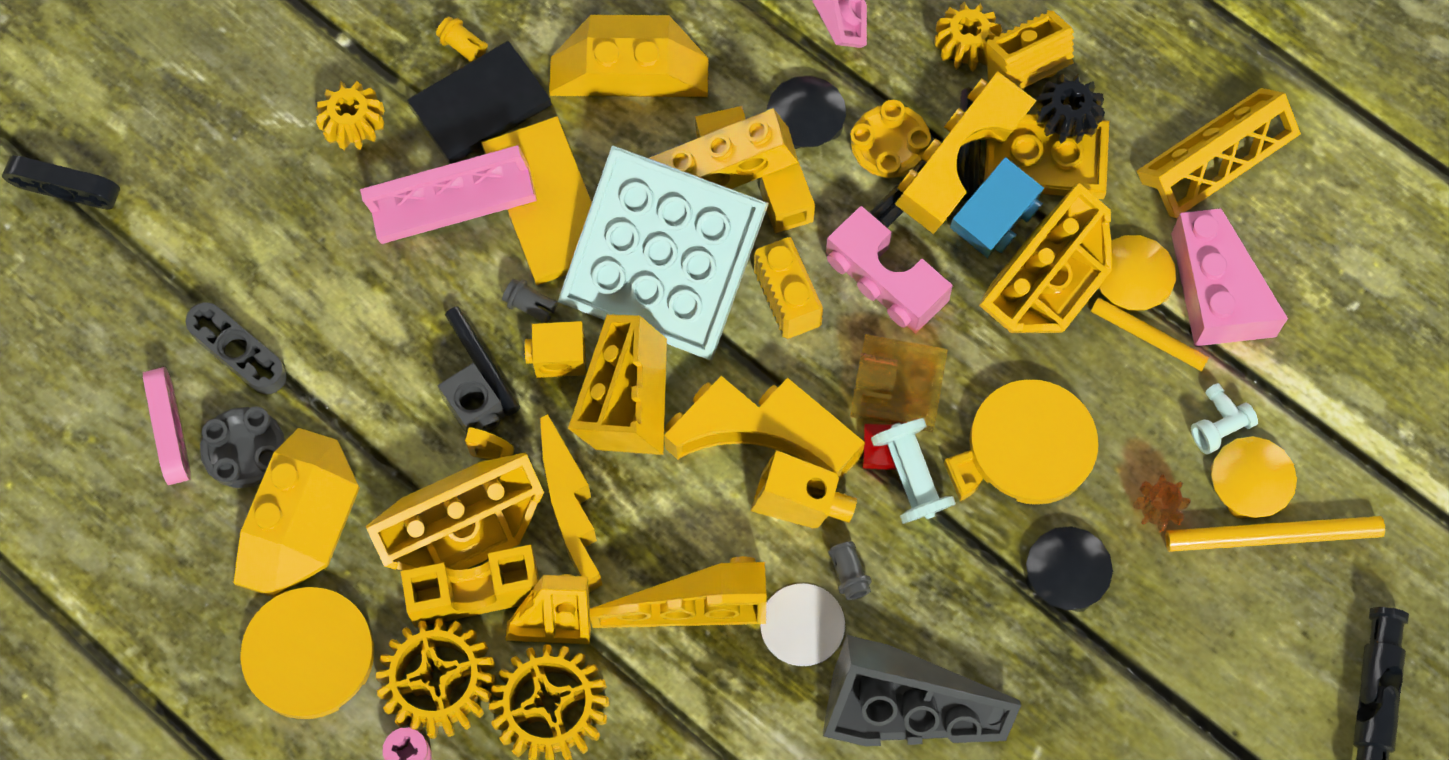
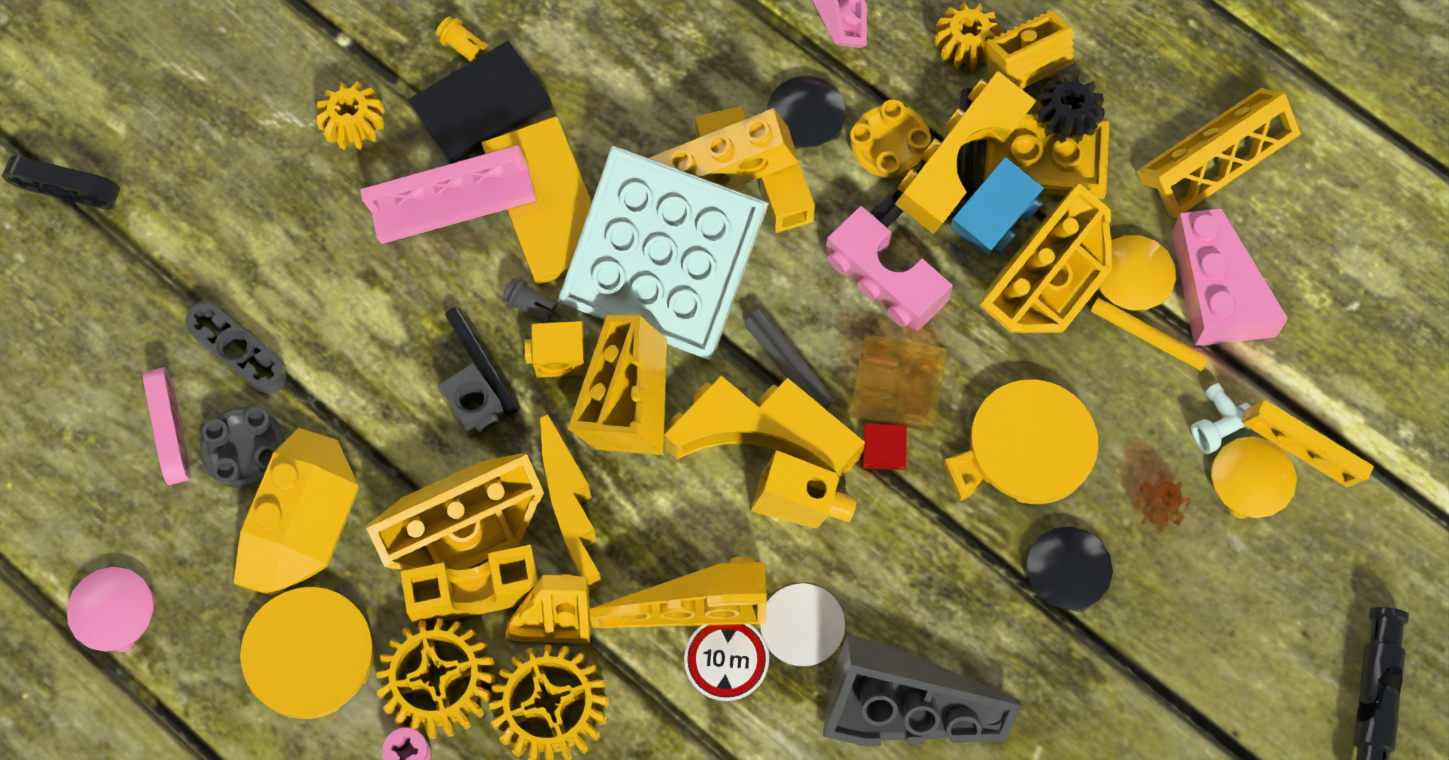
(110, 609): none -> bright pink dish
(487, 445): yellow tile -> none
(629, 59): yellow wedge -> none
(726, 660): none -> sticker
(786, 357): none -> dark grey axle
(788, 288): yellow brick -> none
(849, 571): dark grey pin -> none
(913, 470): light aqua hose -> none
(1275, 533): yellow piece -> none
(1306, 444): none -> yellow tile

